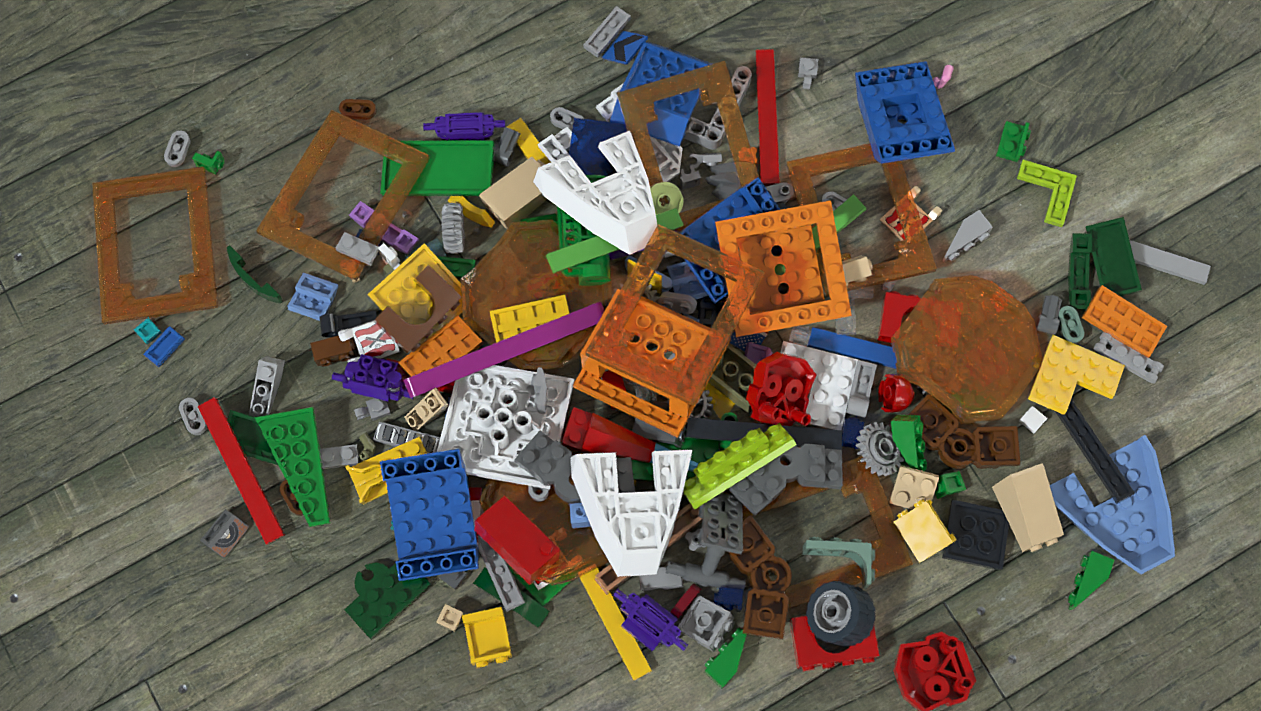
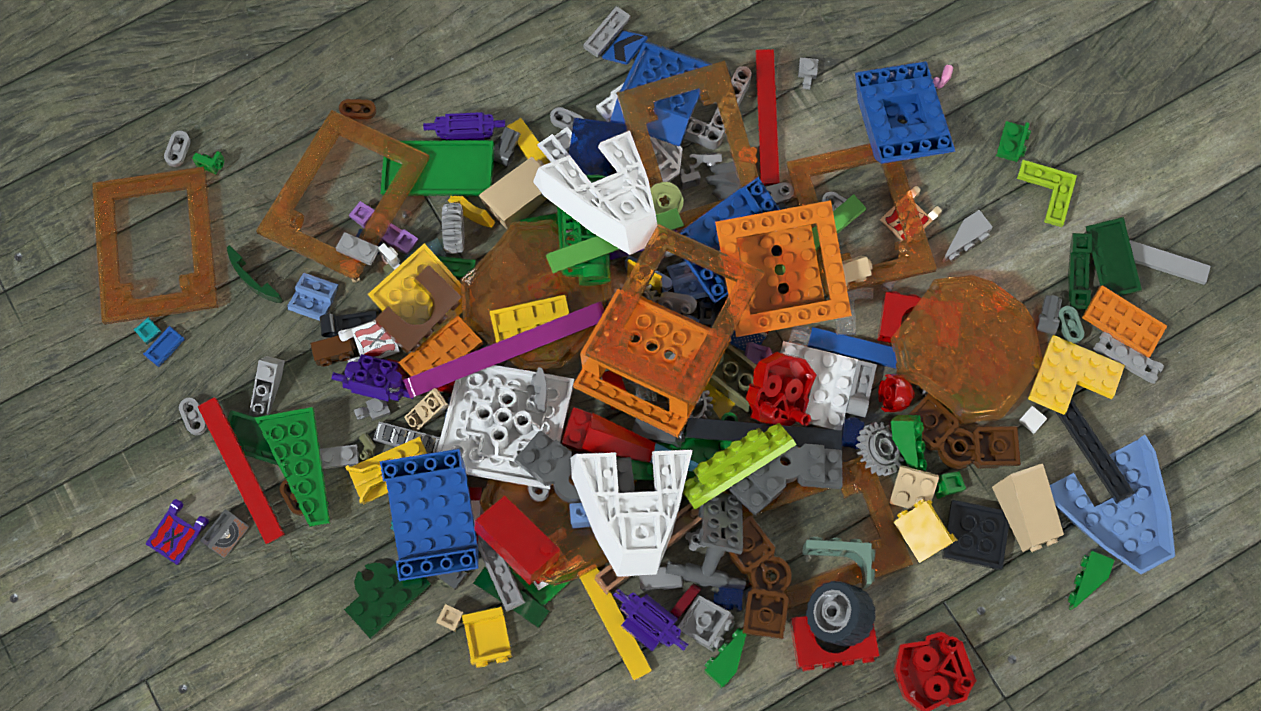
(175, 536): none -> flag

